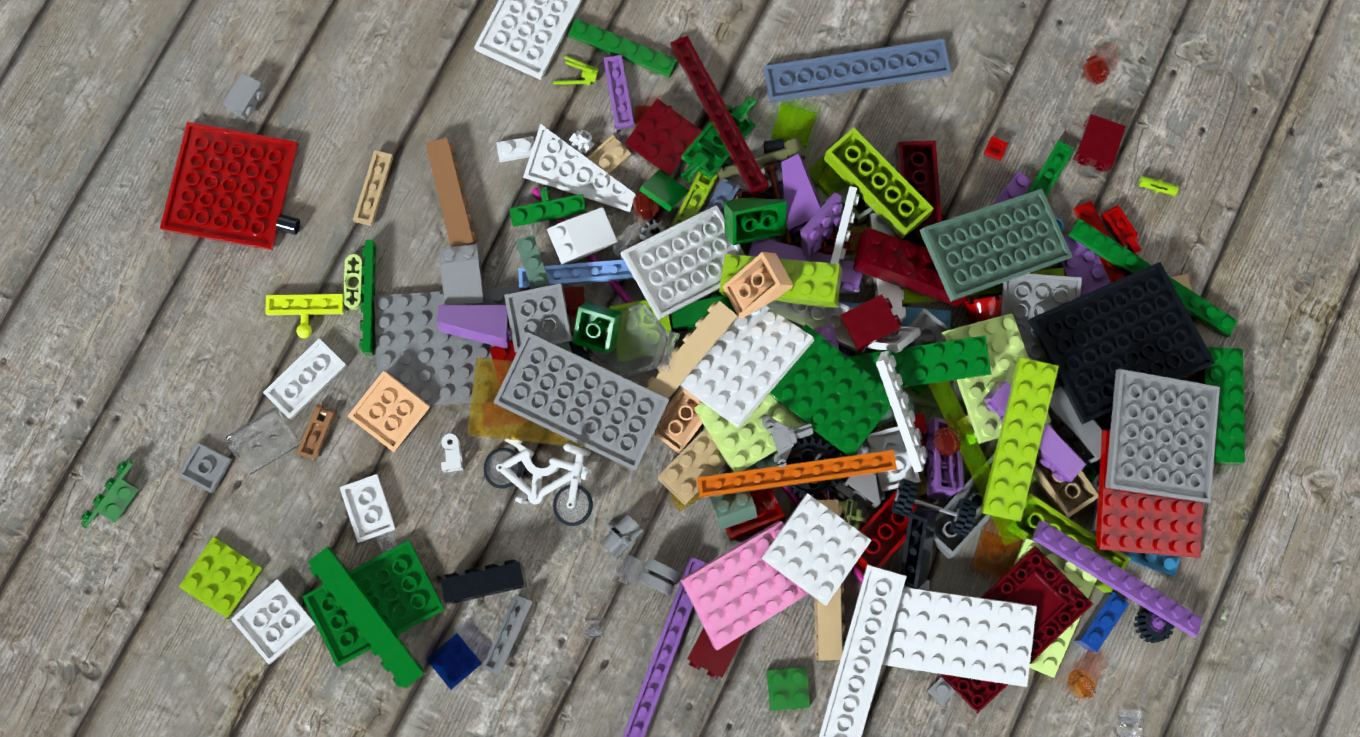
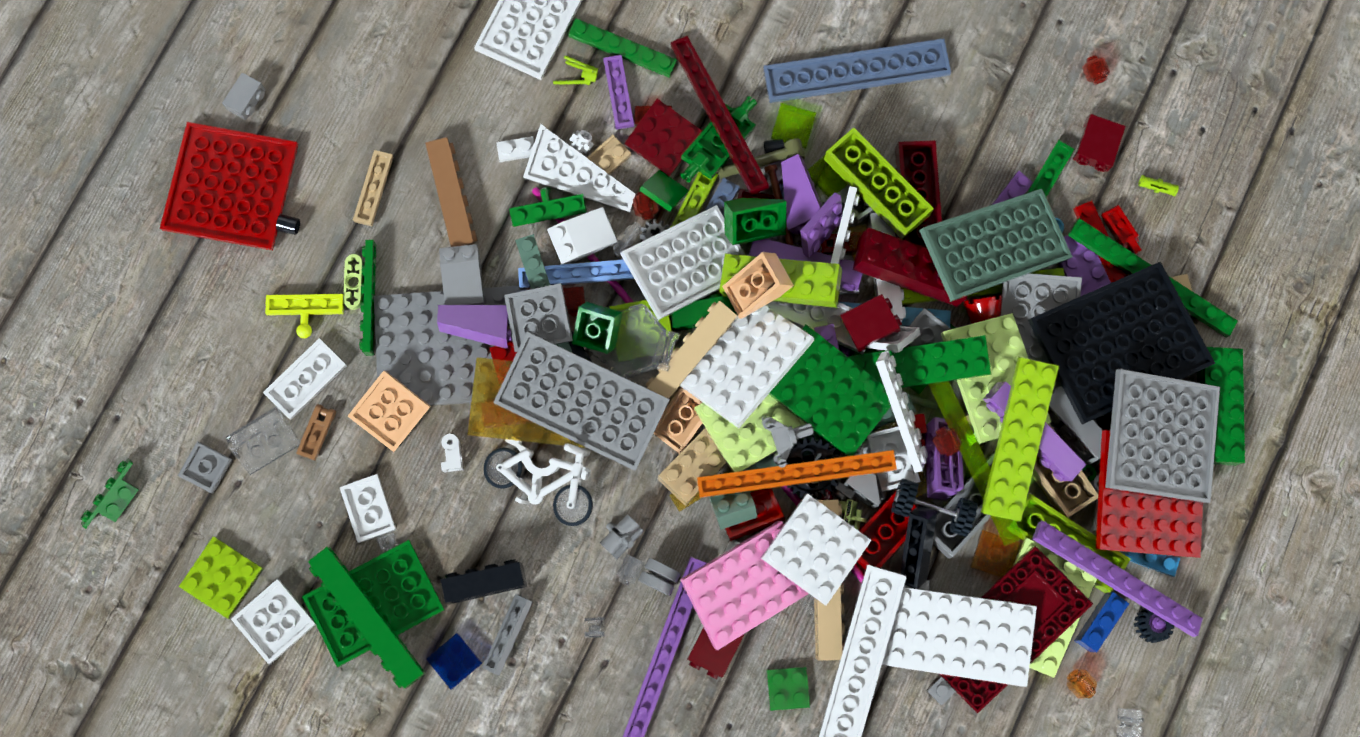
(995, 148): red plate -> none

